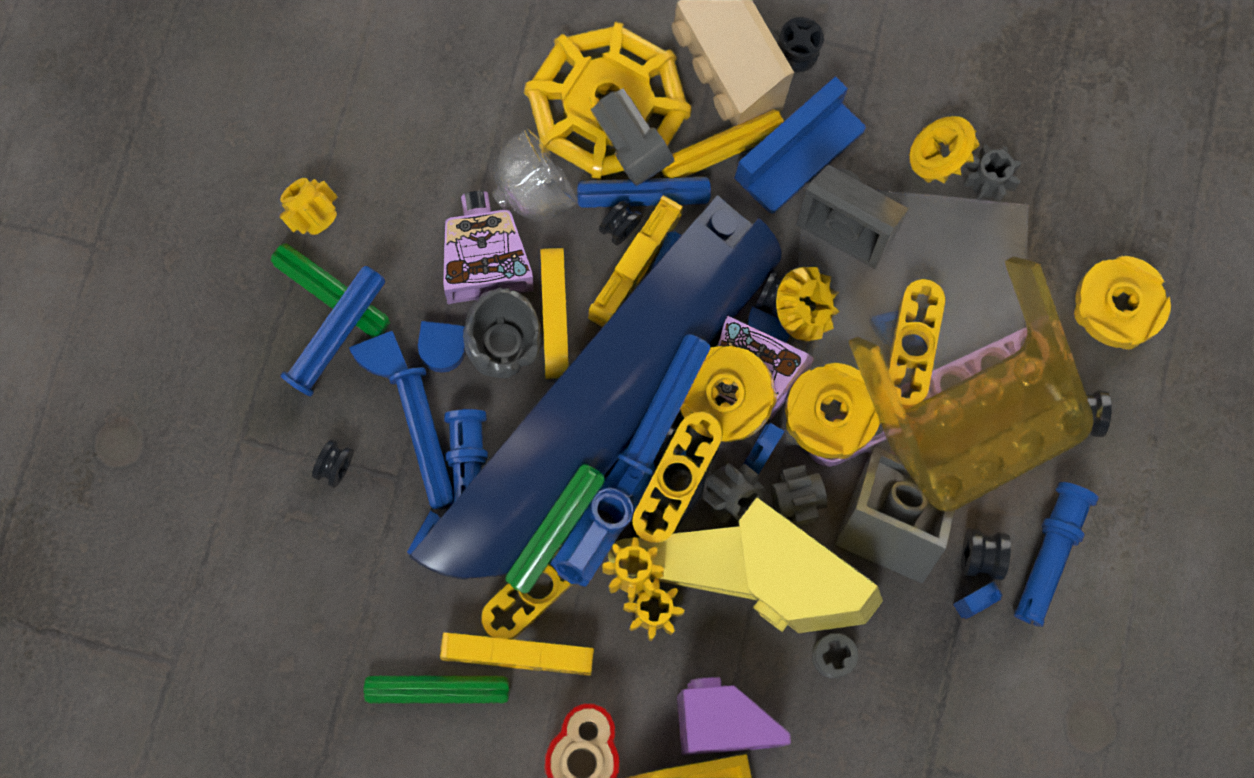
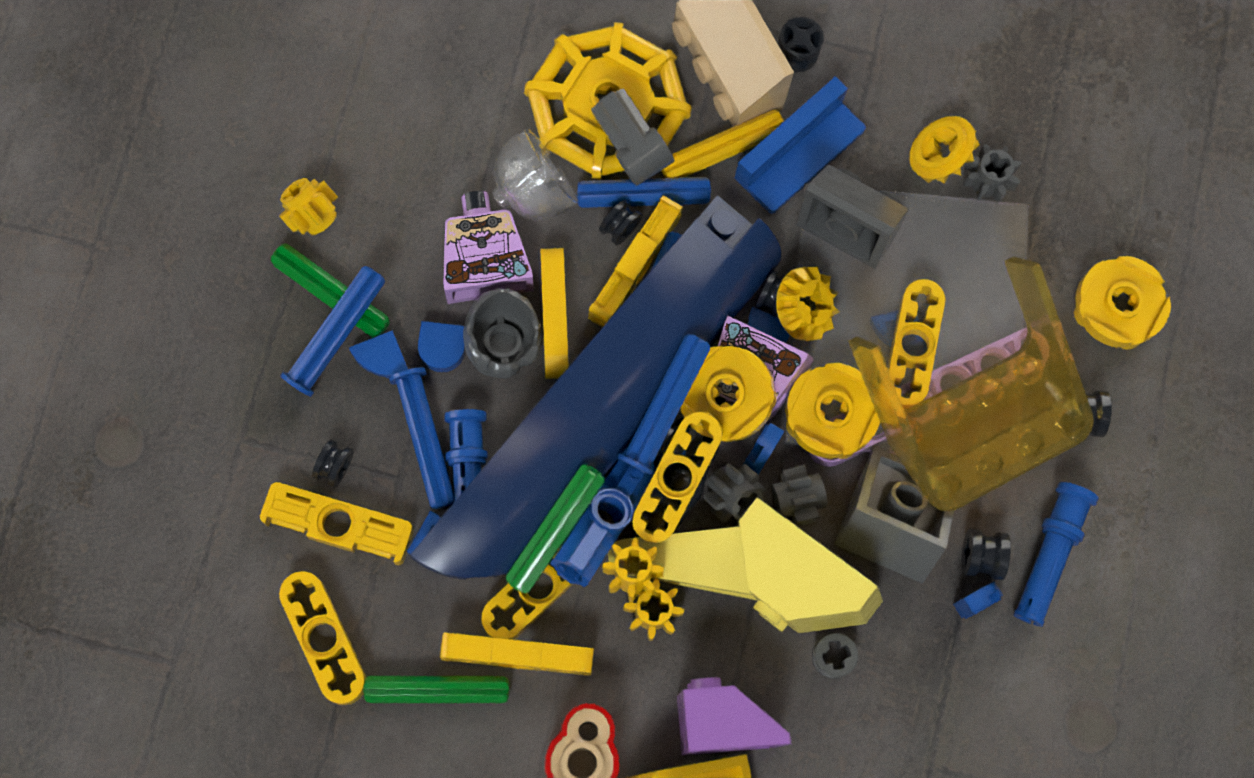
(296, 611): none -> yellow beam
(307, 512): none -> yellow piece

